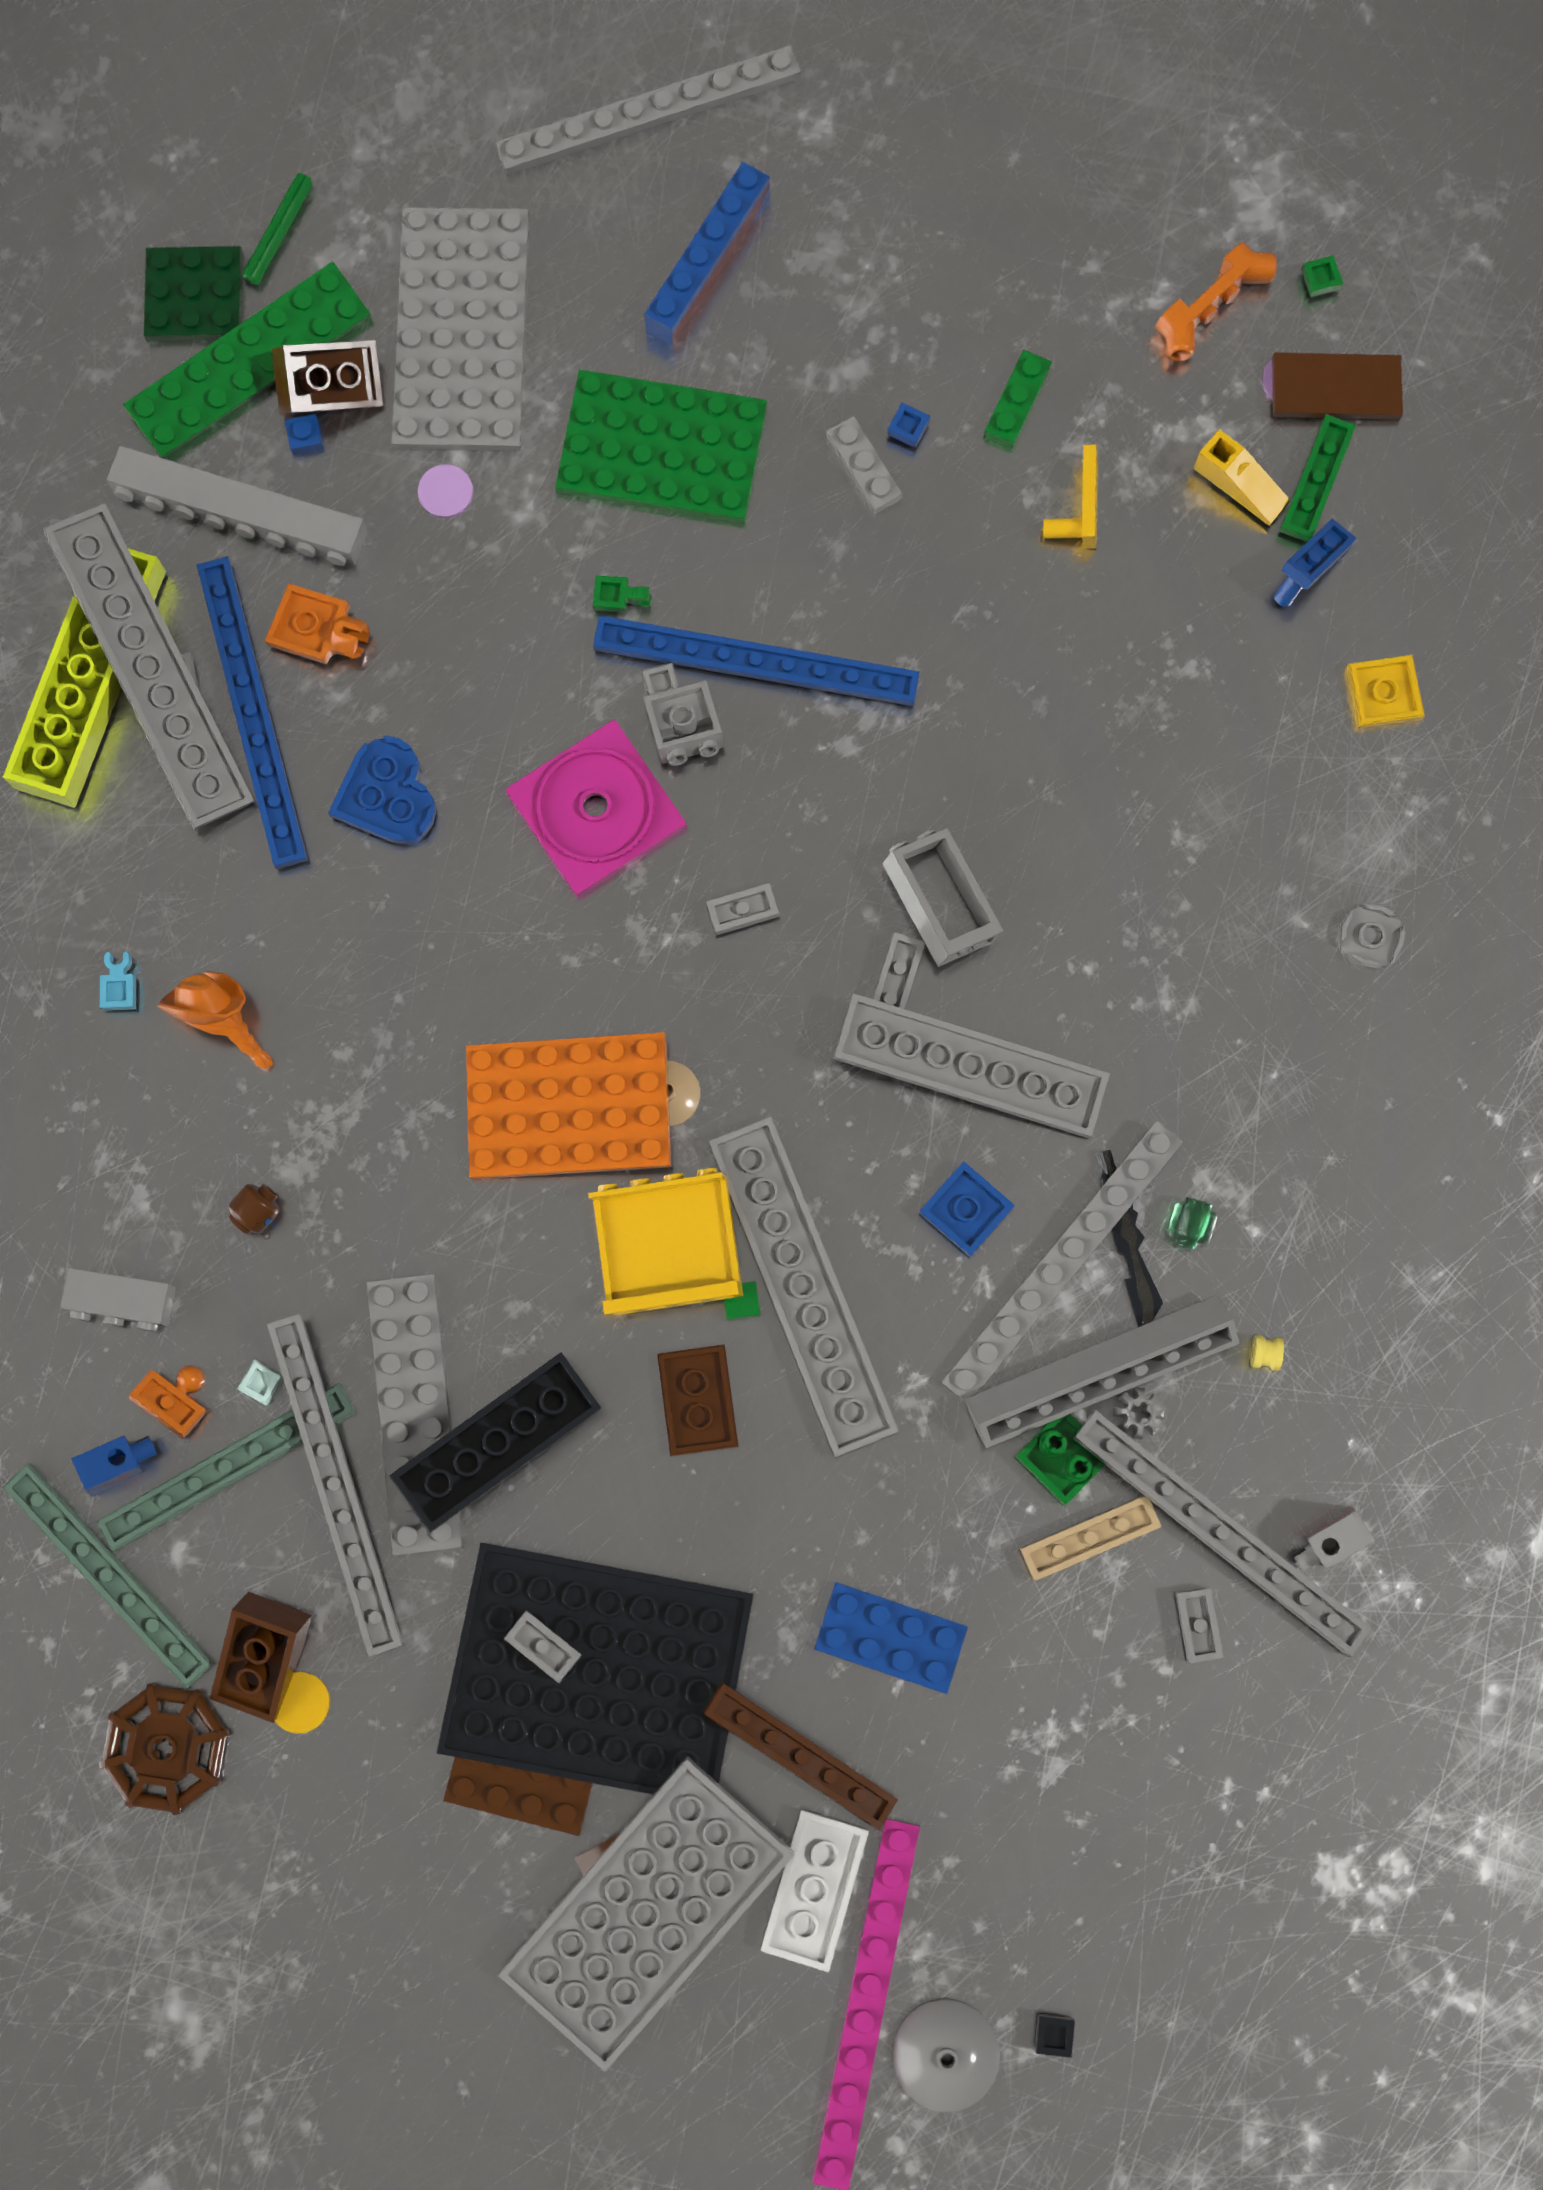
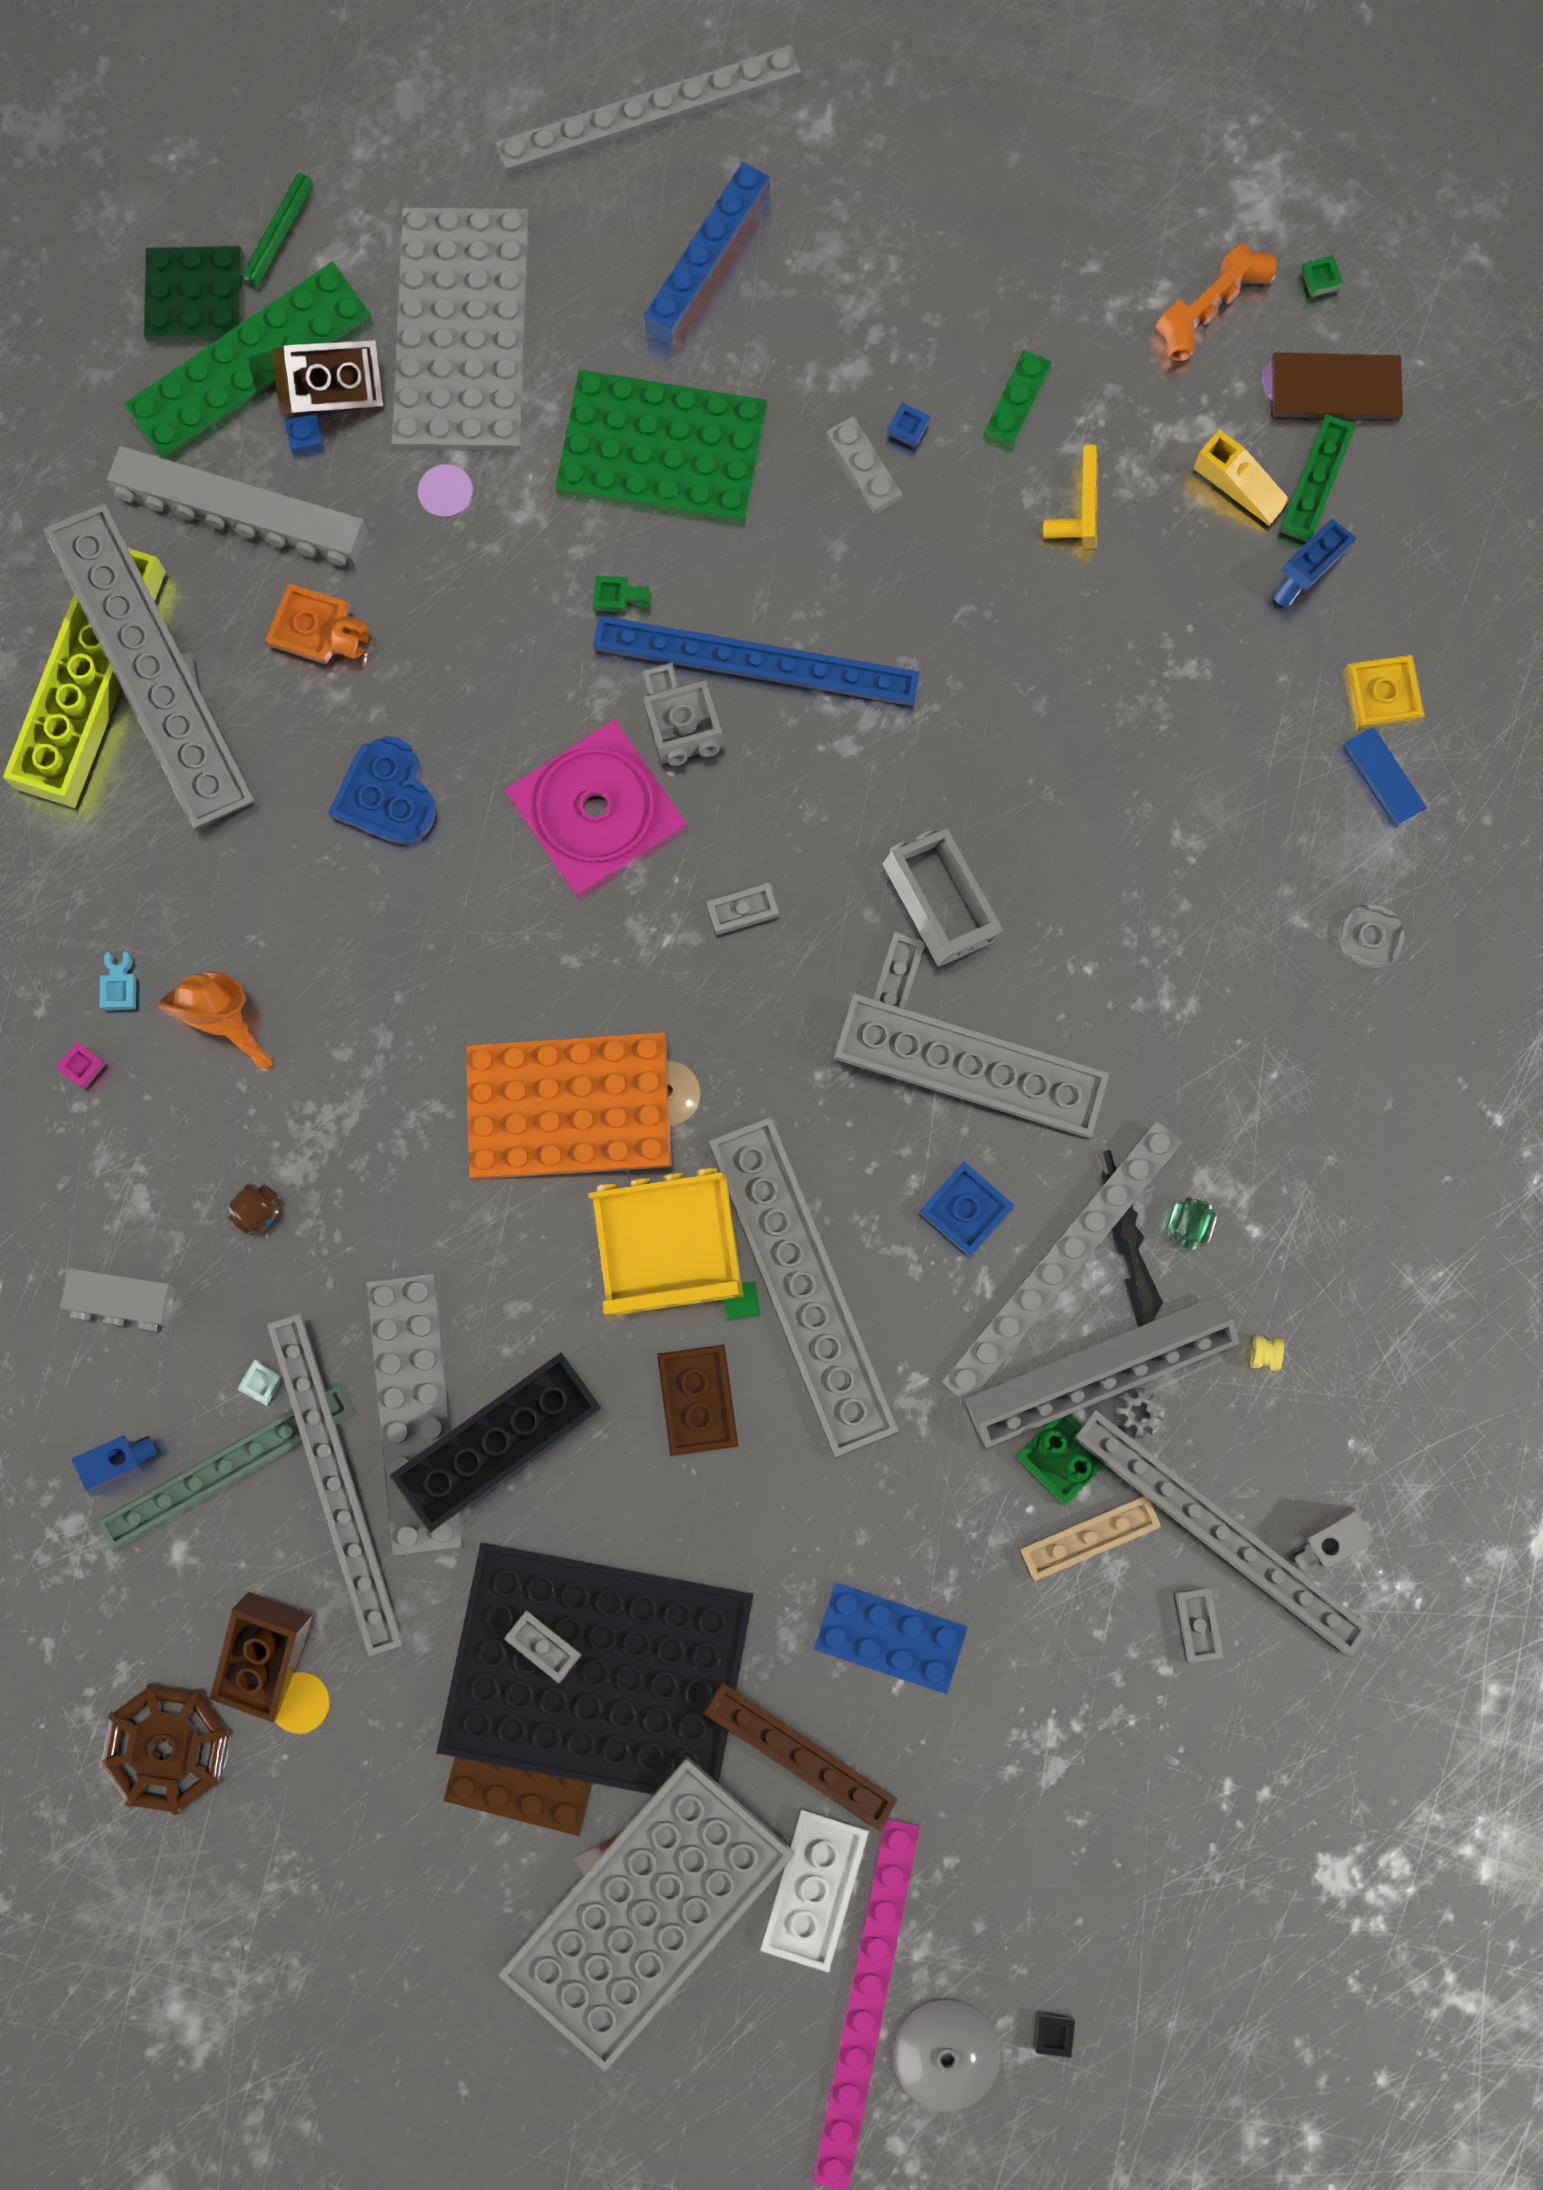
(80, 1065): none -> dark pink plate
(108, 1575): sand green tile -> none
(169, 1402): orange plate -> none
(252, 713): blue plate -> none
(1385, 776): none -> blue tile

